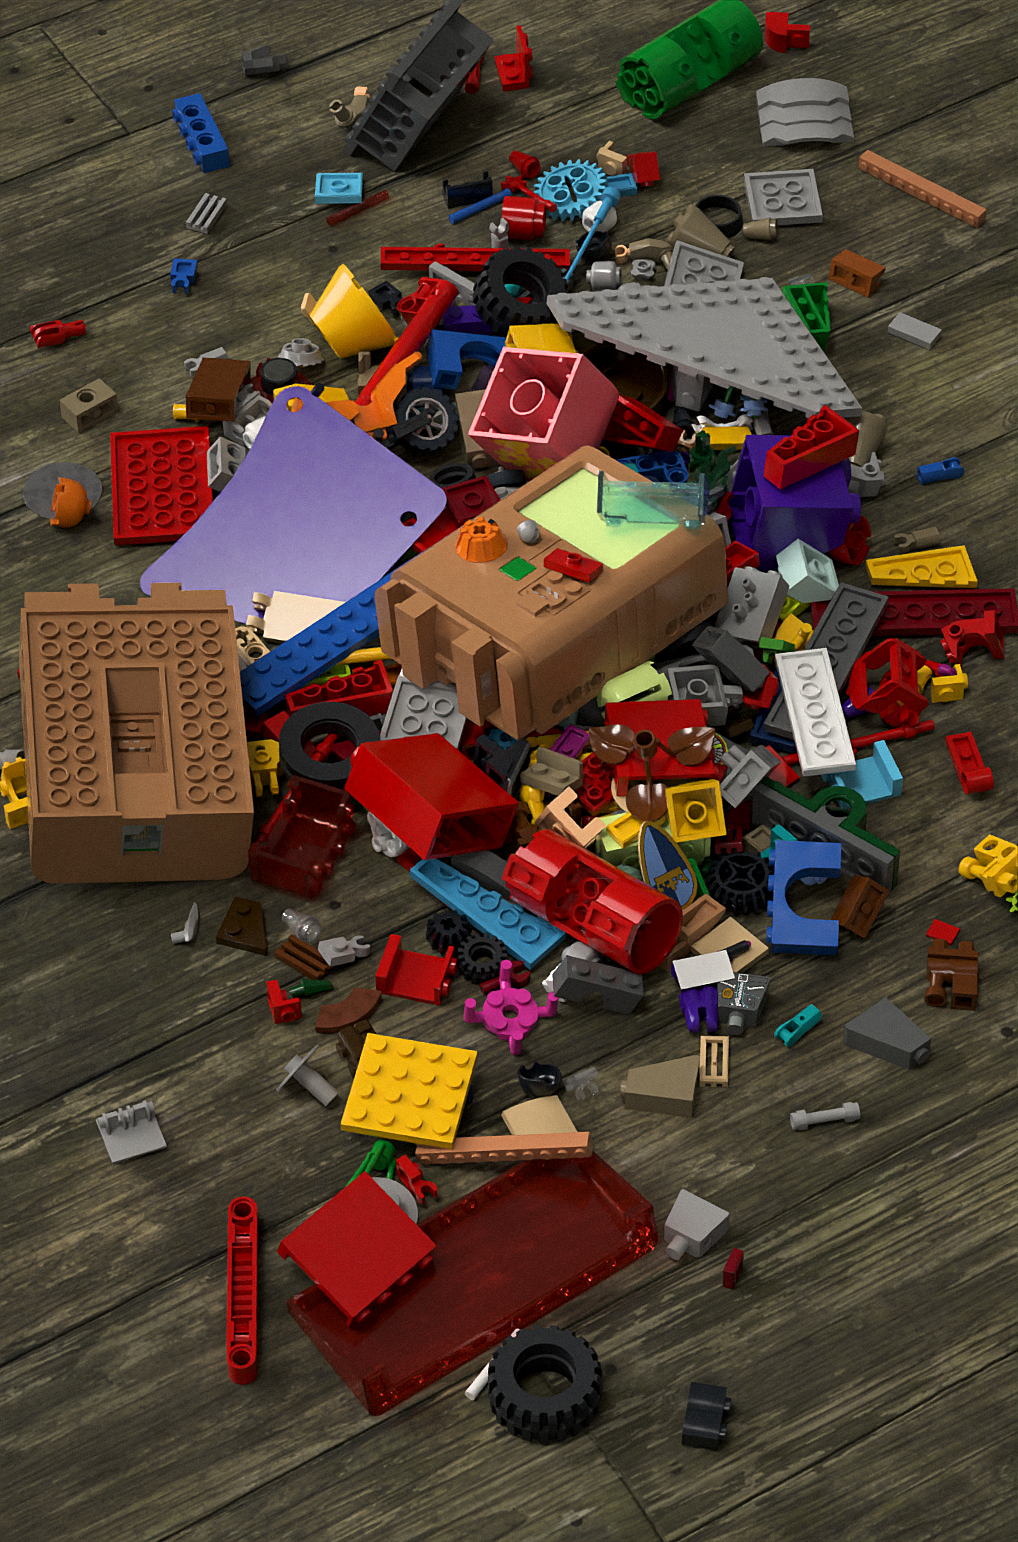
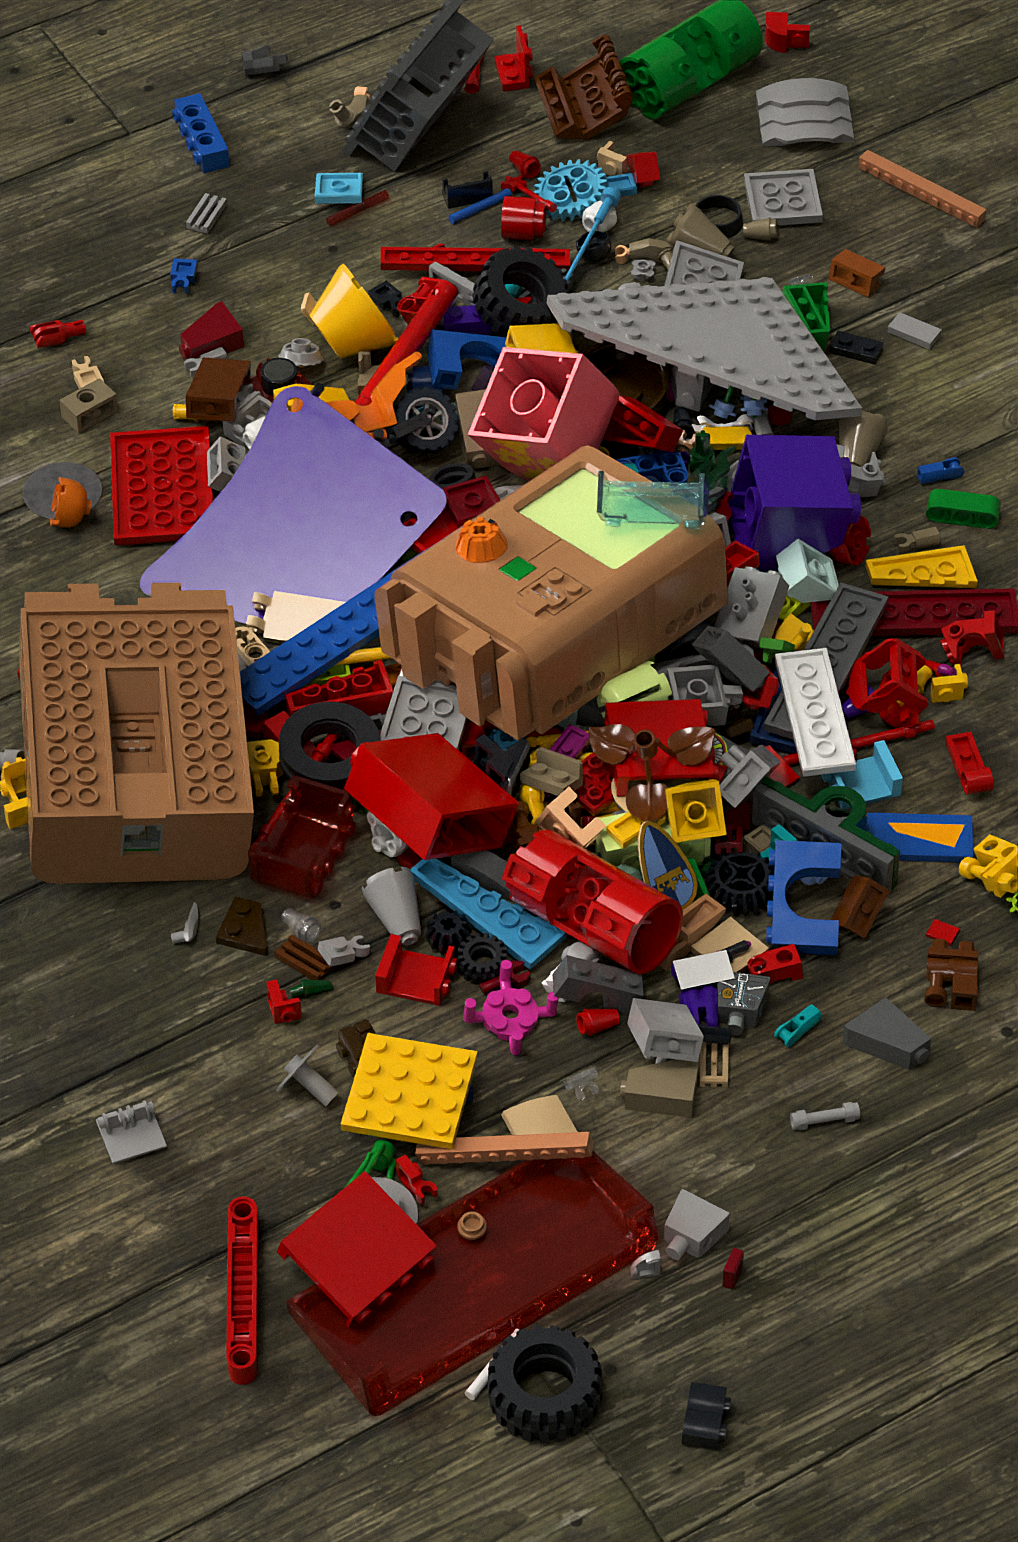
(84, 373): none -> tan plate
(211, 331): none -> dark red slope
(353, 1009): copper tile -> none
(395, 902): none -> light grey cone
(471, 1226): none -> medium nougat plate
(499, 235): light grey bar -> none
(507, 478): black wheel -> none
(528, 531): light grey hinge -> none
(540, 1079): black hair -> none
(573, 565): red plate -> none
(587, 96): none -> reddish brown slope
(596, 1020): none -> red cone
(604, 275): light grey head -> none
(646, 1265): none -> light grey tile
(670, 1031): none -> light grey piece
(777, 964): none -> red leg
(779, 416): none -> red tile
(811, 448): red wedge -> none
(856, 347): none -> black plate
(924, 835): none -> blue tile
(963, 508): none -> green beam

